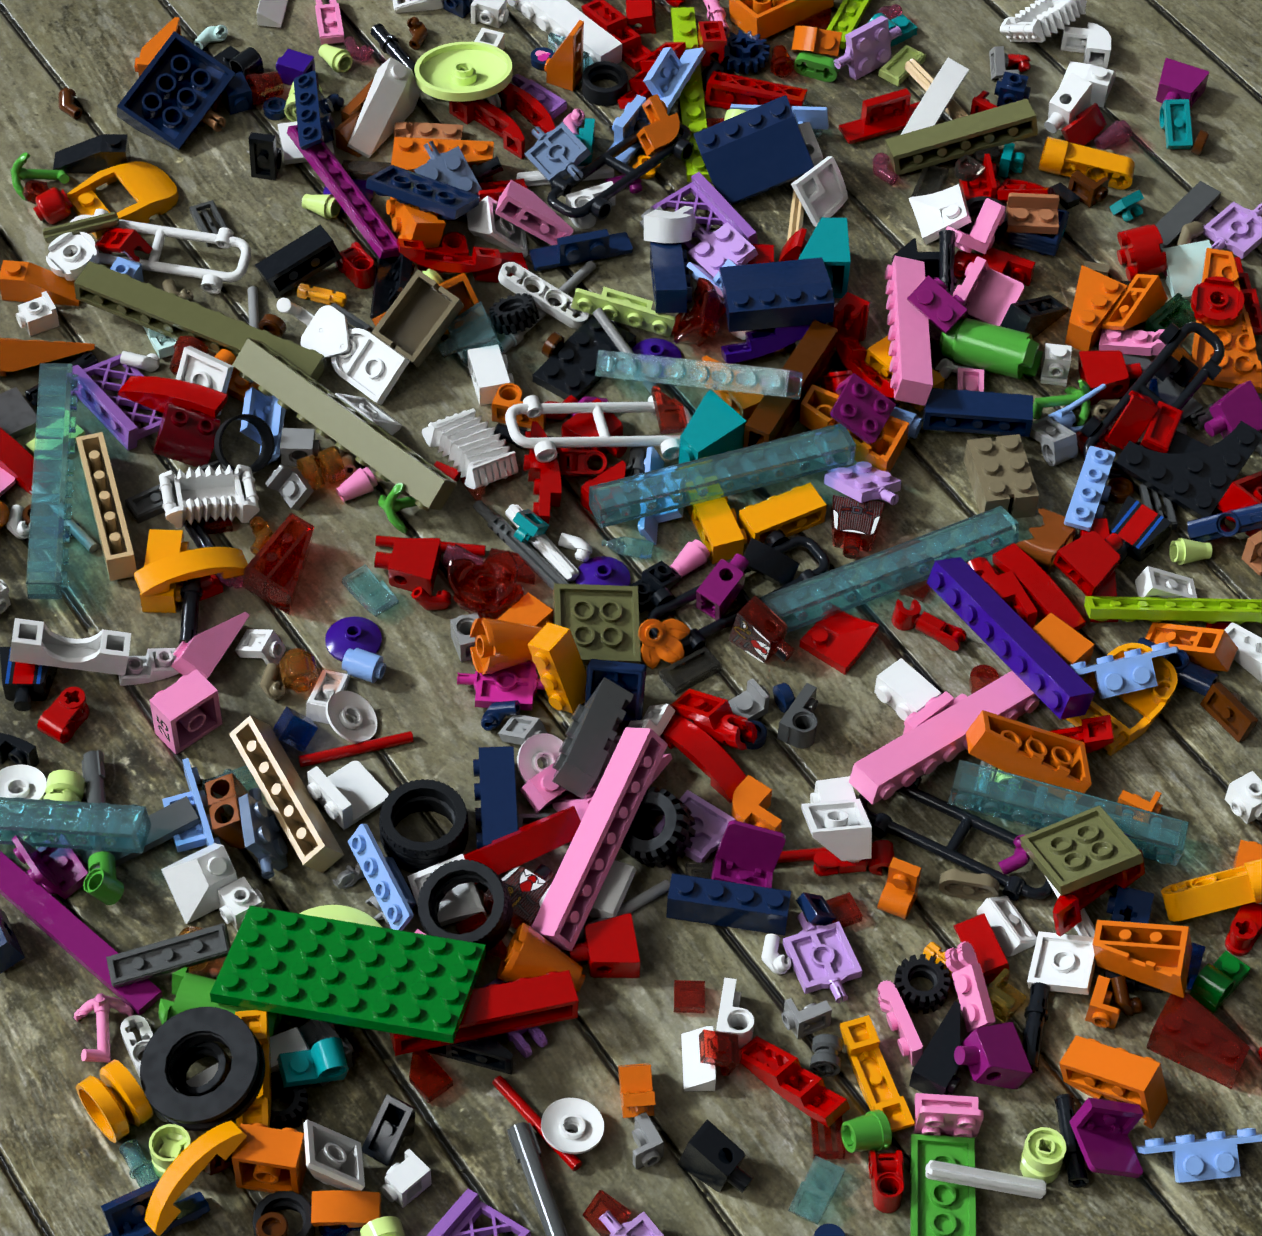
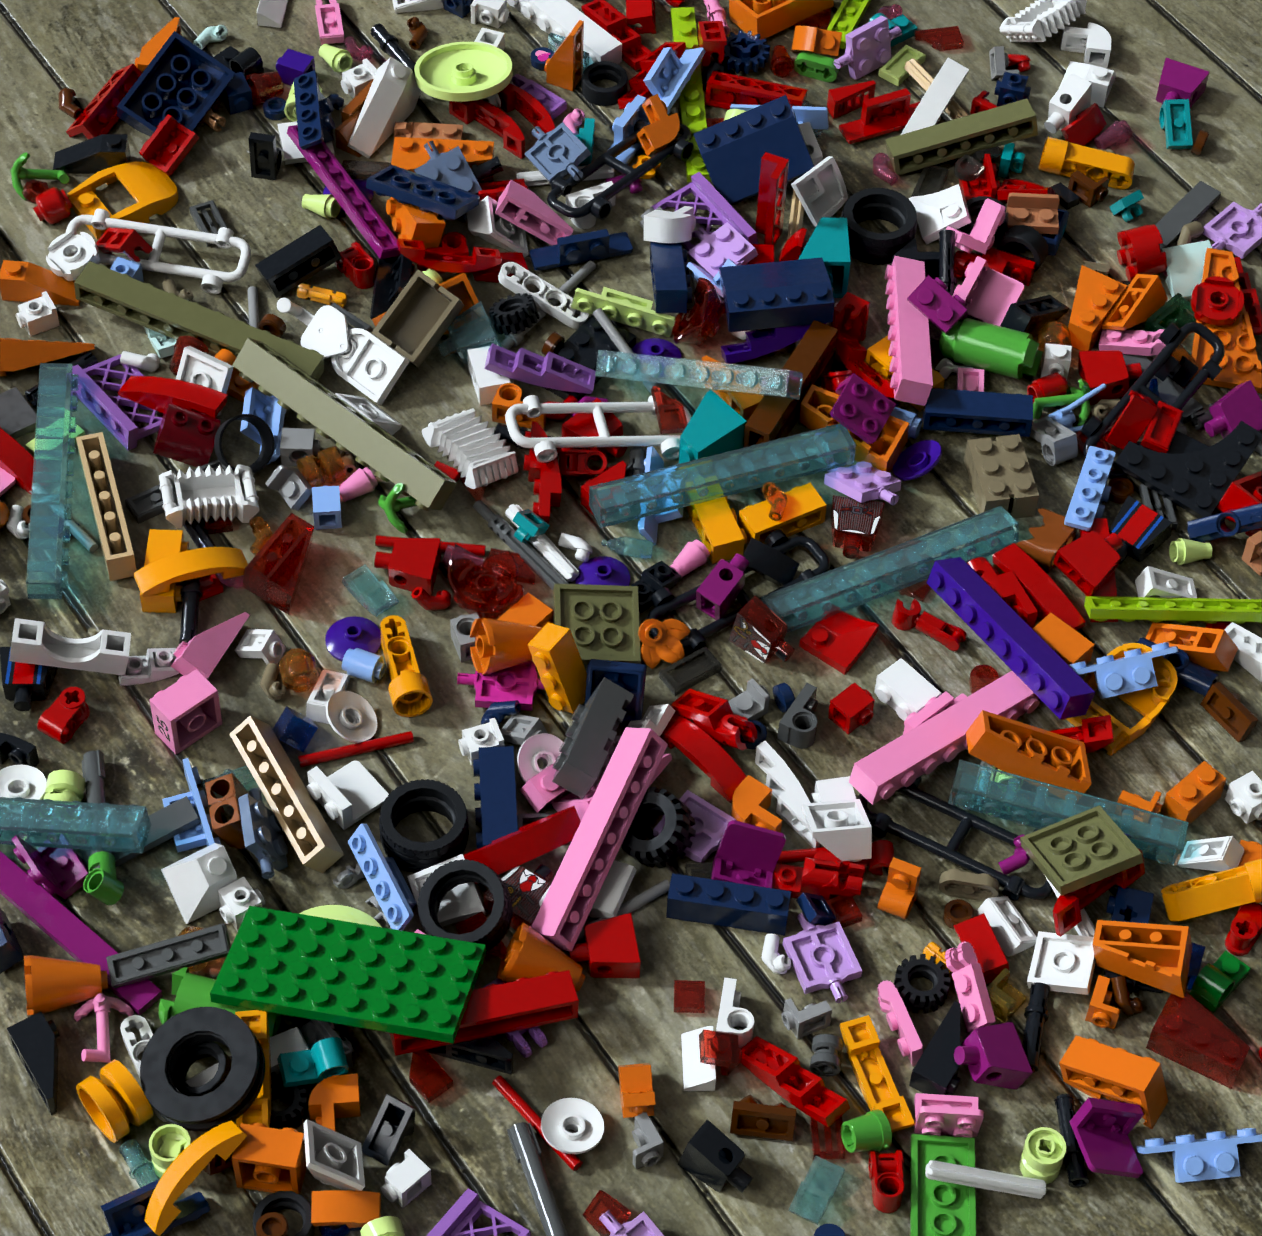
(37, 1049): none -> black slope
(60, 983): none -> orange cone
(86, 225): olive axle -> none
(102, 110): none -> red fence
(168, 145): none -> red bracket
(326, 507): none -> light blue brick
(335, 1098): none -> orange brick
(357, 78): none -> white brick
(408, 687): none -> light orange beam
(480, 736): none -> white brick
(546, 371): none -> medium lavender slope
(762, 1120): none -> reddish brown tile
(771, 197): none -> red fence
(776, 499): none -> clear orange arm
(786, 790): none -> white slope
(819, 878): none -> red plate
(845, 99): none -> red slope
(851, 708): none -> red brick
(882, 205): none -> black tyre
(917, 460): none -> dark purple dish
(941, 38): none -> clear red tile
(957, 912): none -> reddish brown tile
(1030, 238): none -> black tyre
(1048, 386): none -> red brick
(1053, 333): none -> clear orange head
(1194, 793): none -> orange brick
(1212, 854): none -> white slope

